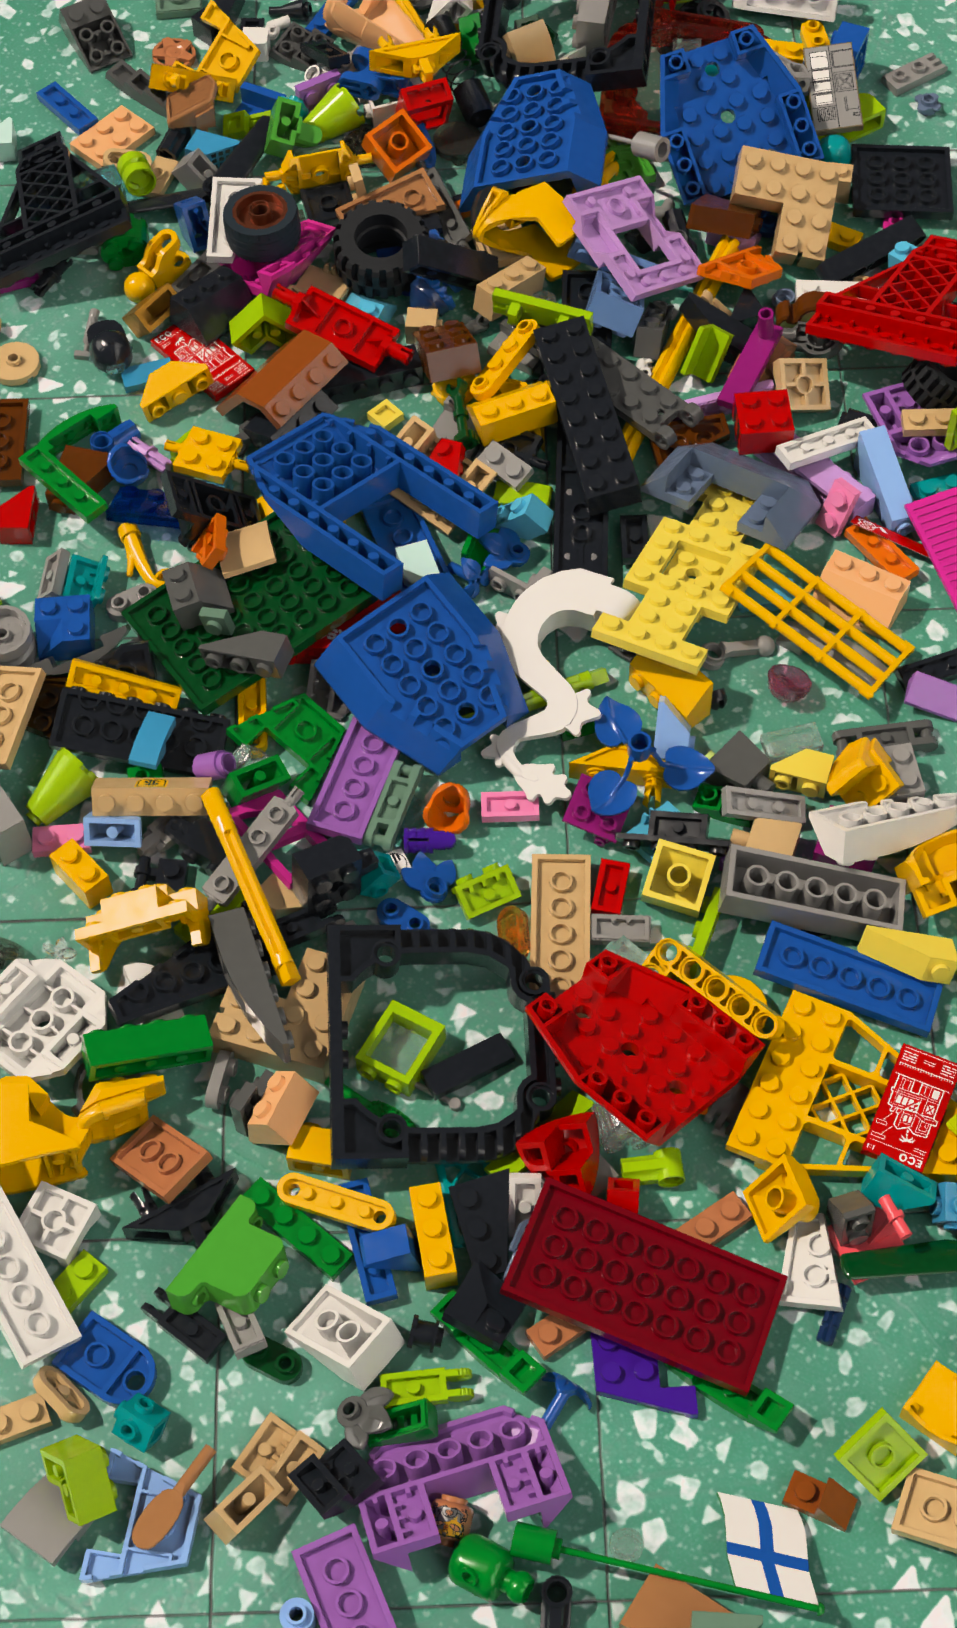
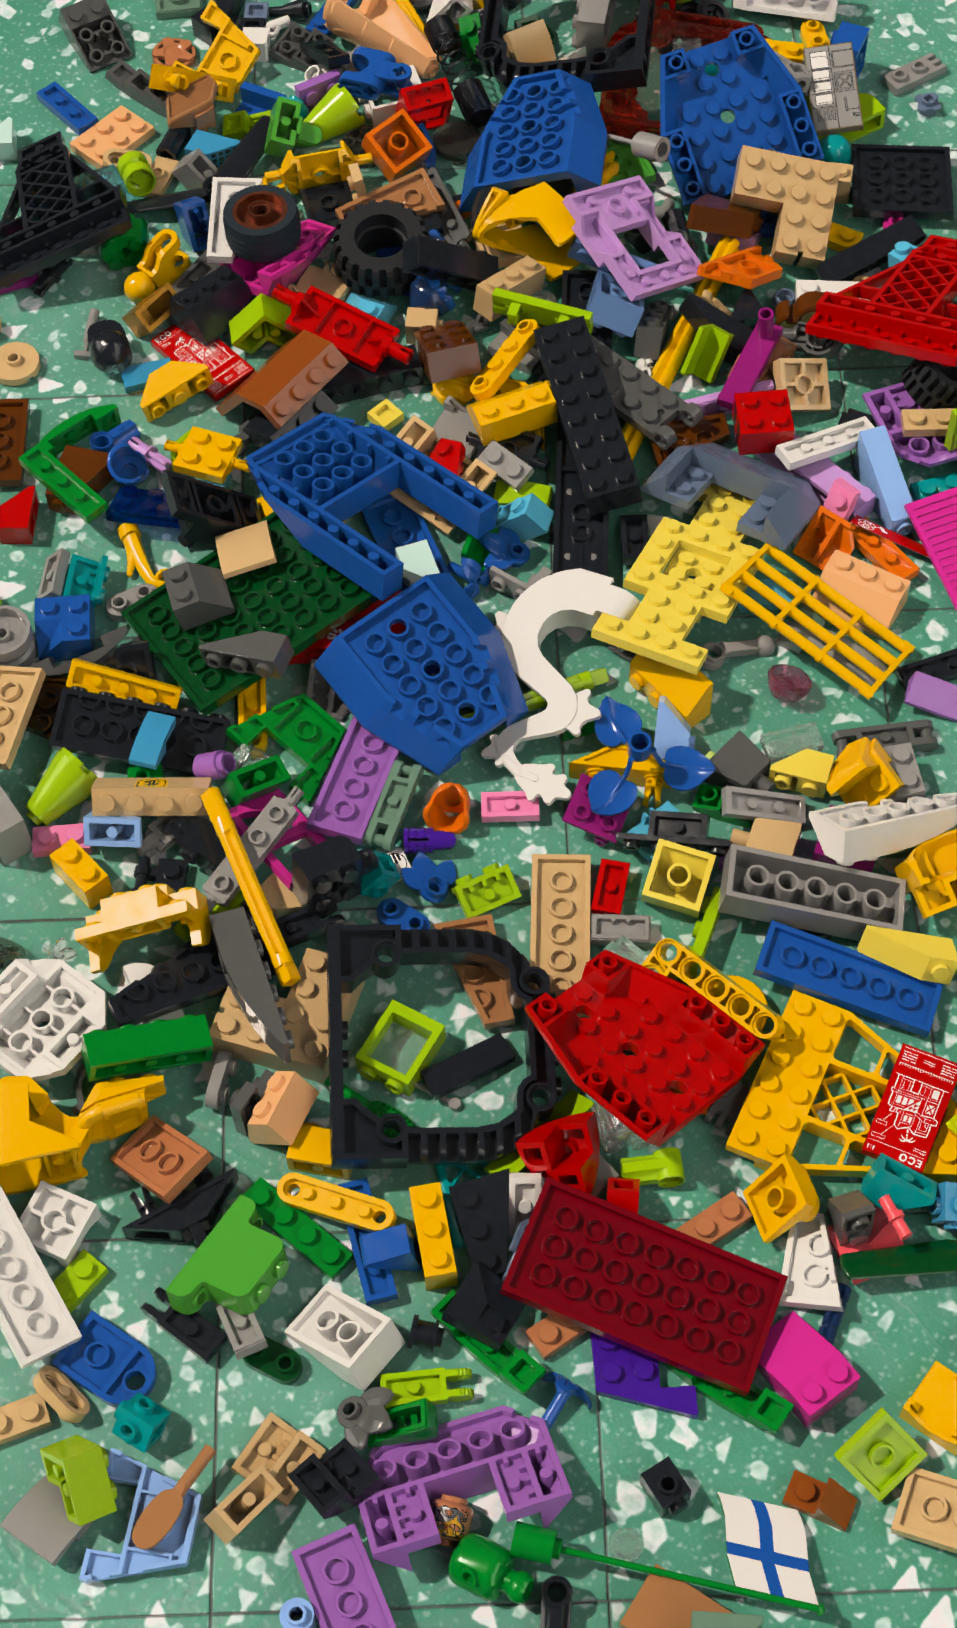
(212, 542): orange wing -> none
(216, 621): sand green plate -> none
(257, 10): none -> sand blue plate
(415, 58): yellow connector -> none
(468, 437): dark green piece -> none
(484, 988): none -> medium nougat wing
(516, 933): clear orange plate -> none
(665, 1488): none -> black brick
(719, 699): black hinge -> none
(806, 1369): none -> dark pink slope
(824, 536): none -> orange slope

